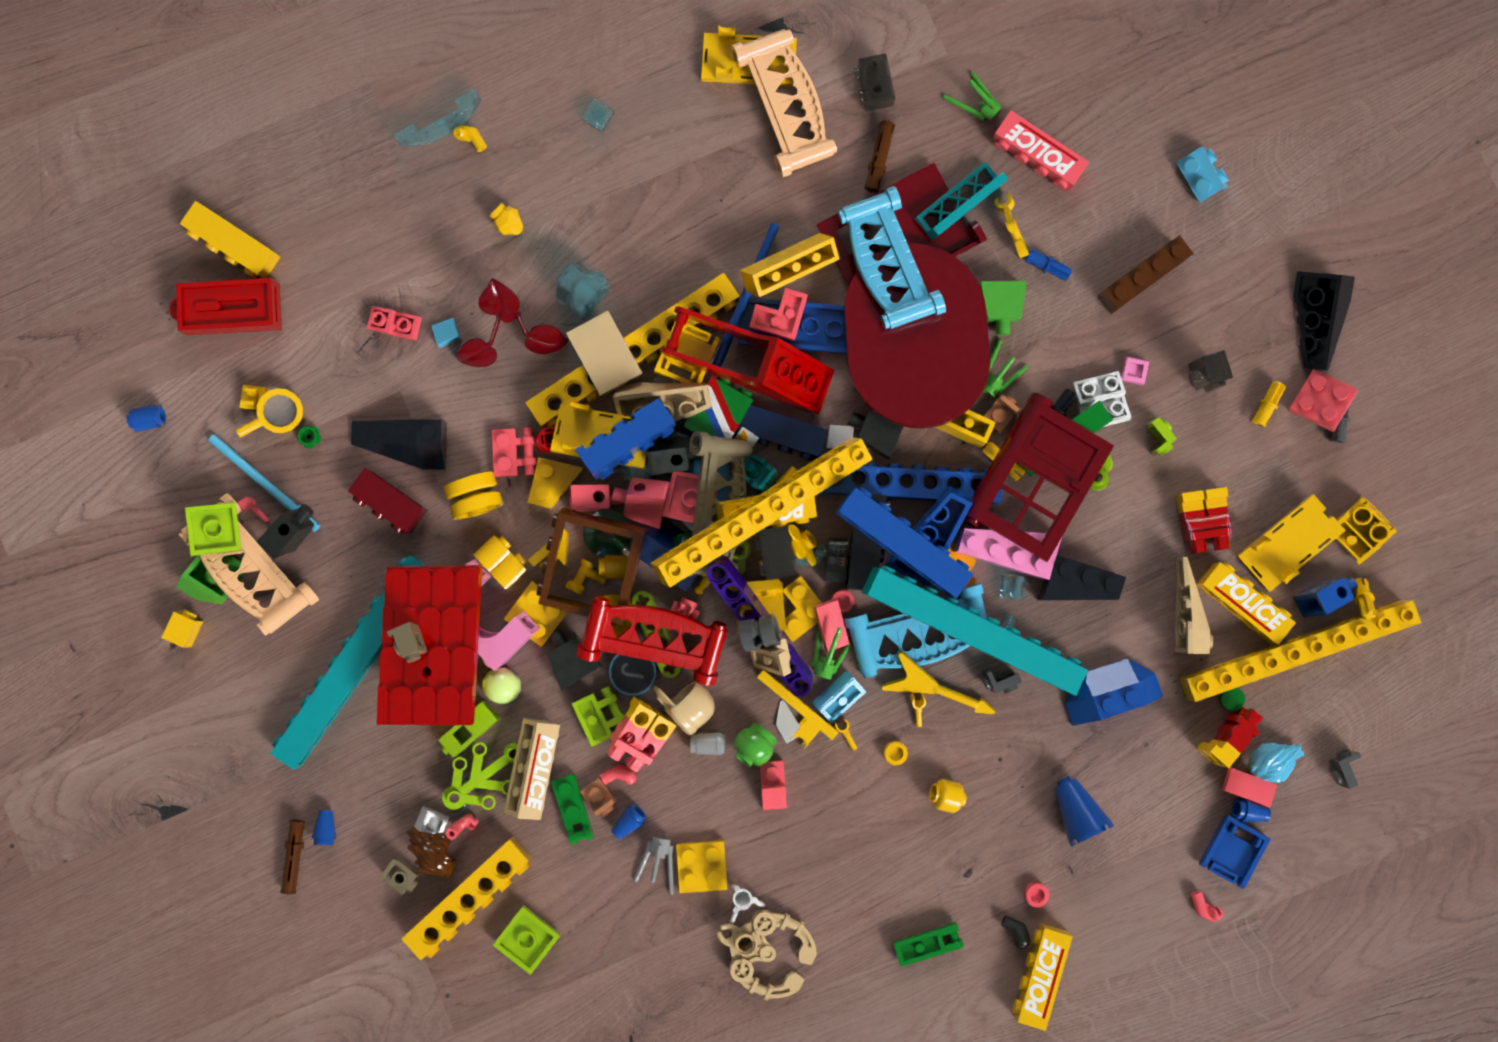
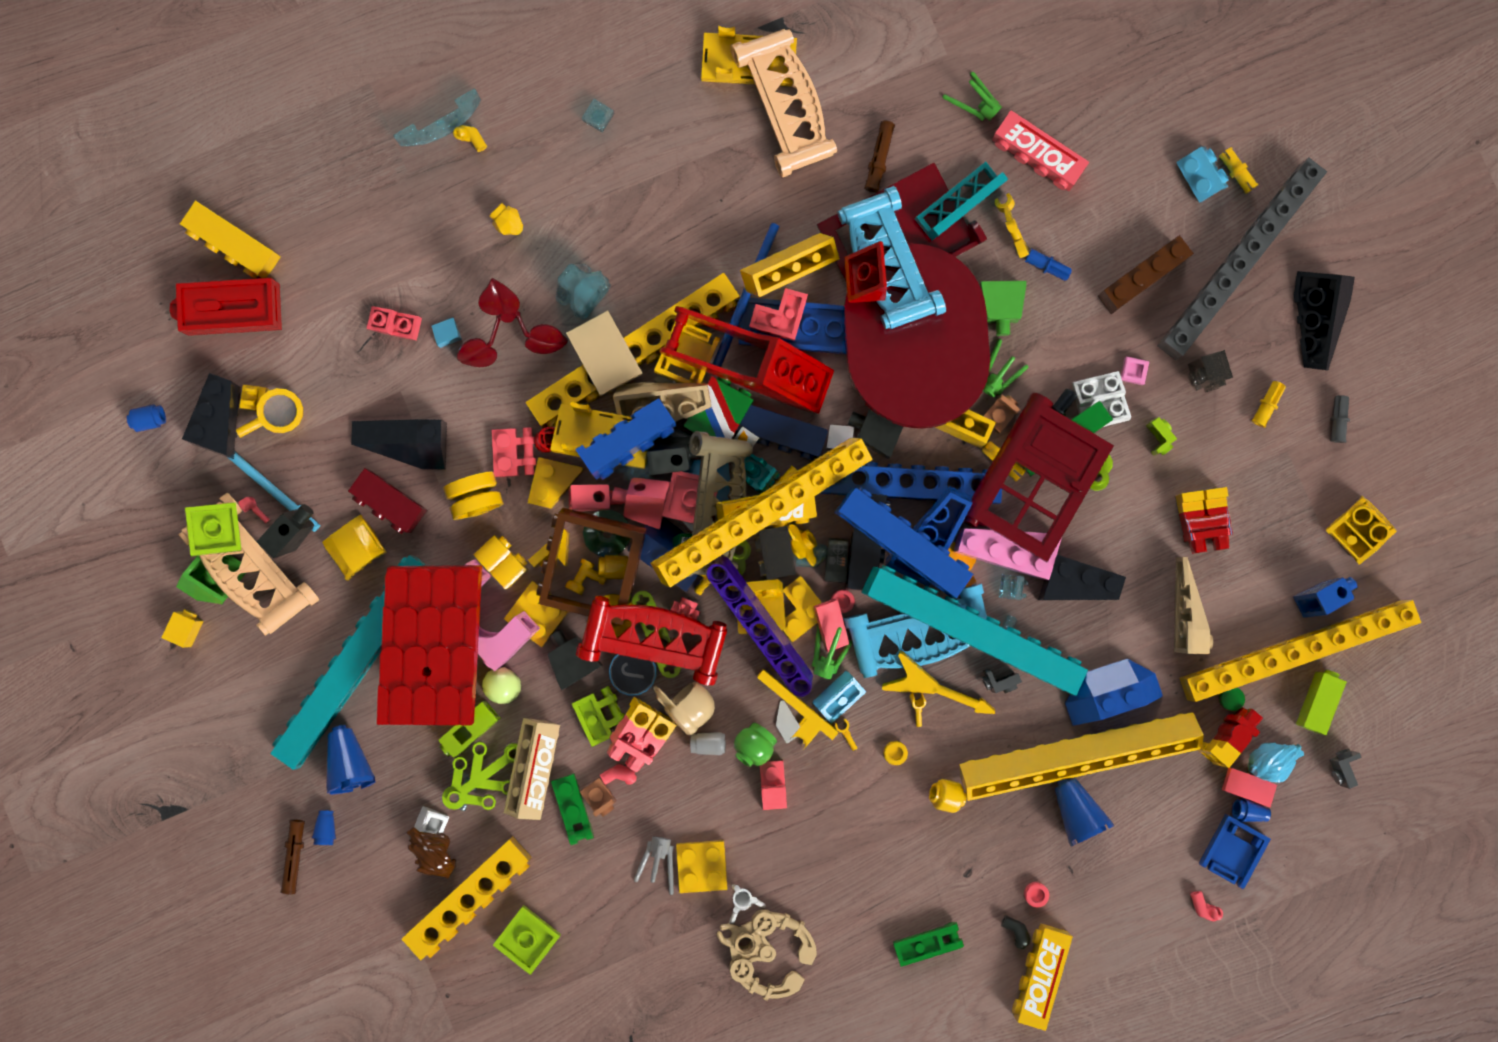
(215, 417): none -> black wedge
(303, 436): green plate -> none
(346, 763): none -> blue cone
(354, 546): none -> yellow slope
(400, 866): dark tan brick -> none
(408, 641): dark tan brick -> none
(458, 826): coral arm -> none
(630, 820): blue cone -> none
(759, 633): dark grey wheel -> none
(773, 659): tan slope -> none
(866, 274): none -> red slope
(875, 82): clear smoke brick -> none
(1081, 756): none -> yellow brick
(1238, 170): none -> yellow pin
(1242, 259): none -> dark grey brick
(1246, 603): yellow brick -> none
(1279, 553): yellow piece -> none
(1321, 702): none -> lime brick
(1323, 400): coral plate -> none
(1365, 599): yellow axle -> none

